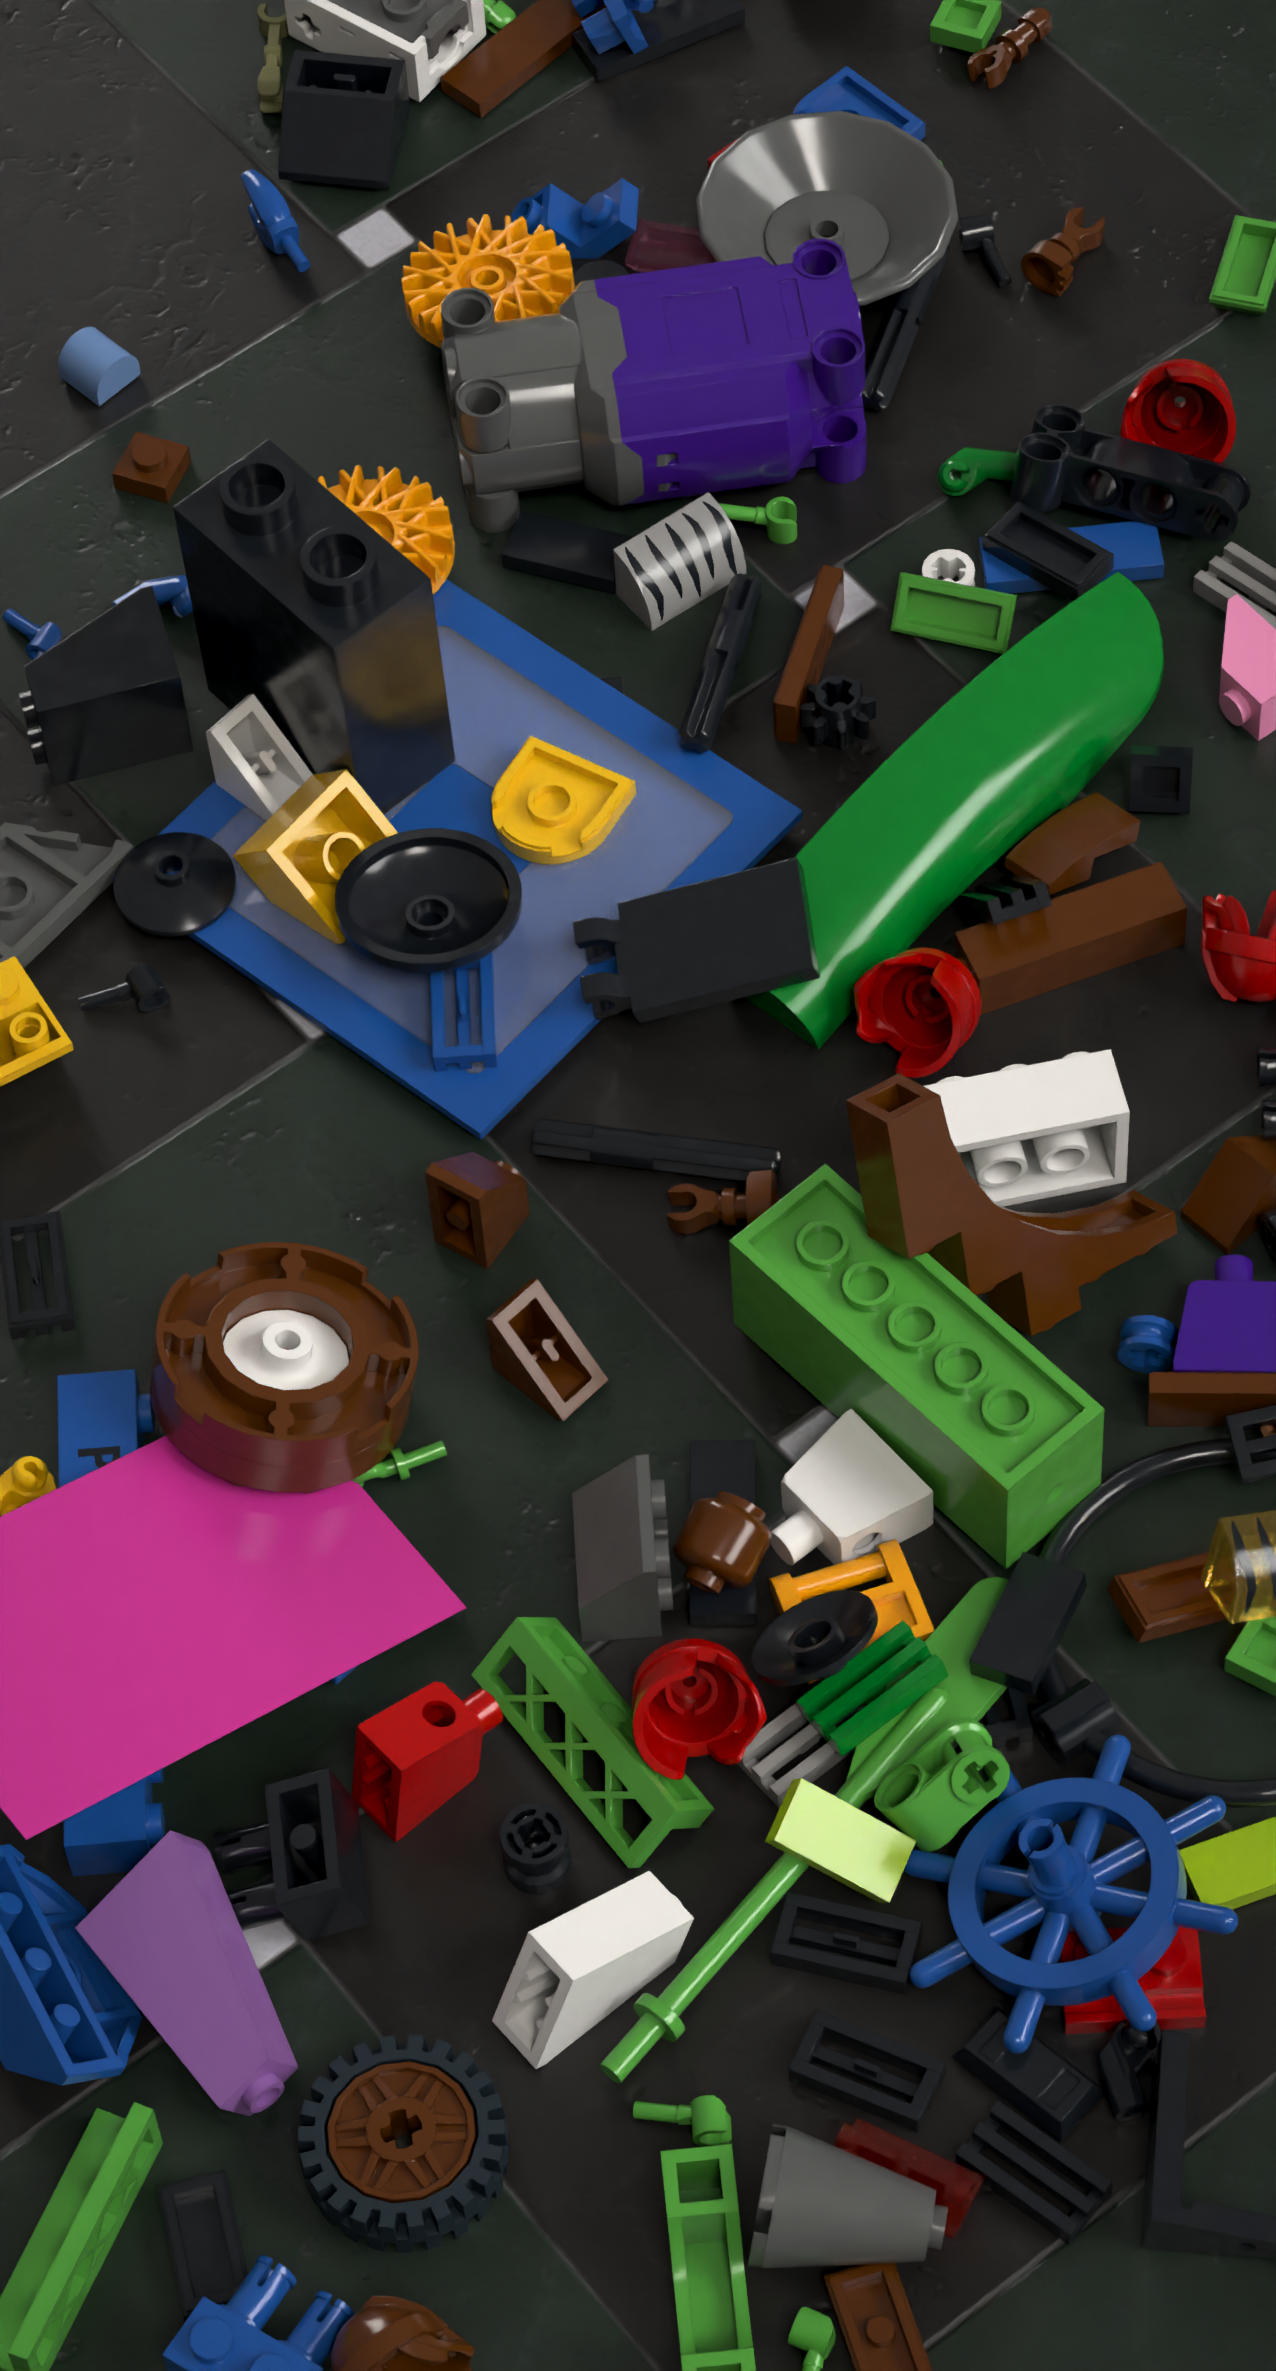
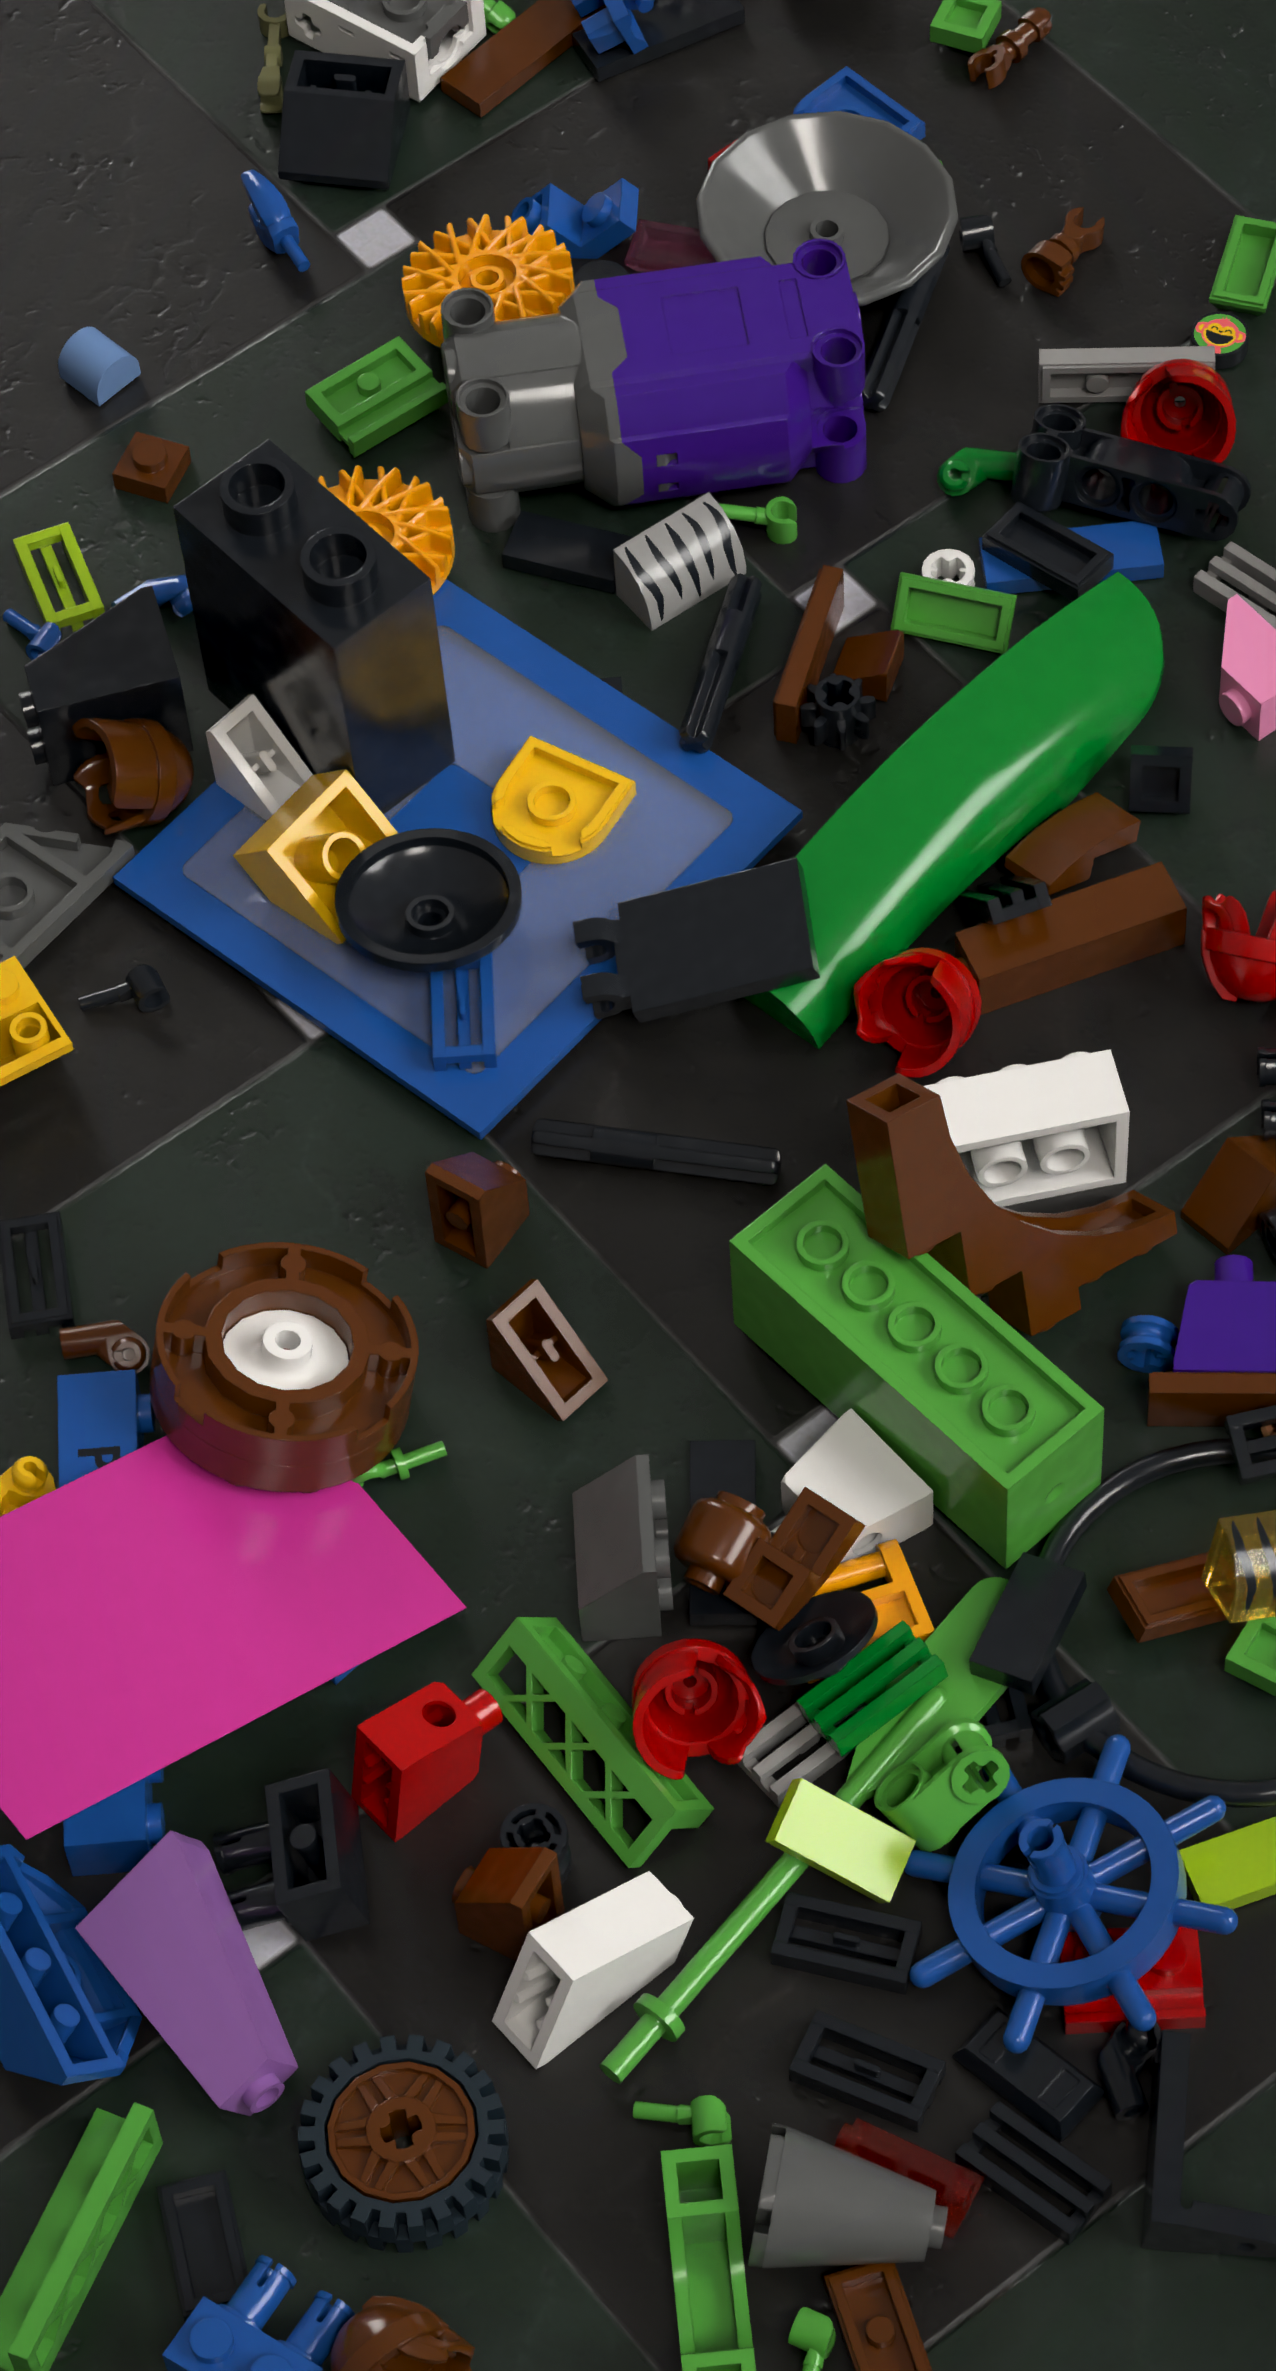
(42, 540): none -> lime tile
(109, 1341): none -> reddish brown arm
(143, 769): none -> reddish brown helmet
(180, 901): black dish -> none
(376, 396): none -> bright green plate
(508, 1897): none -> reddish brown slope
(729, 1206): reddish brown piece -> none
(796, 1561): none -> reddish brown slope
(874, 660): none -> reddish brown slope
(1105, 373): none -> light grey tile
(1226, 333): none -> tile

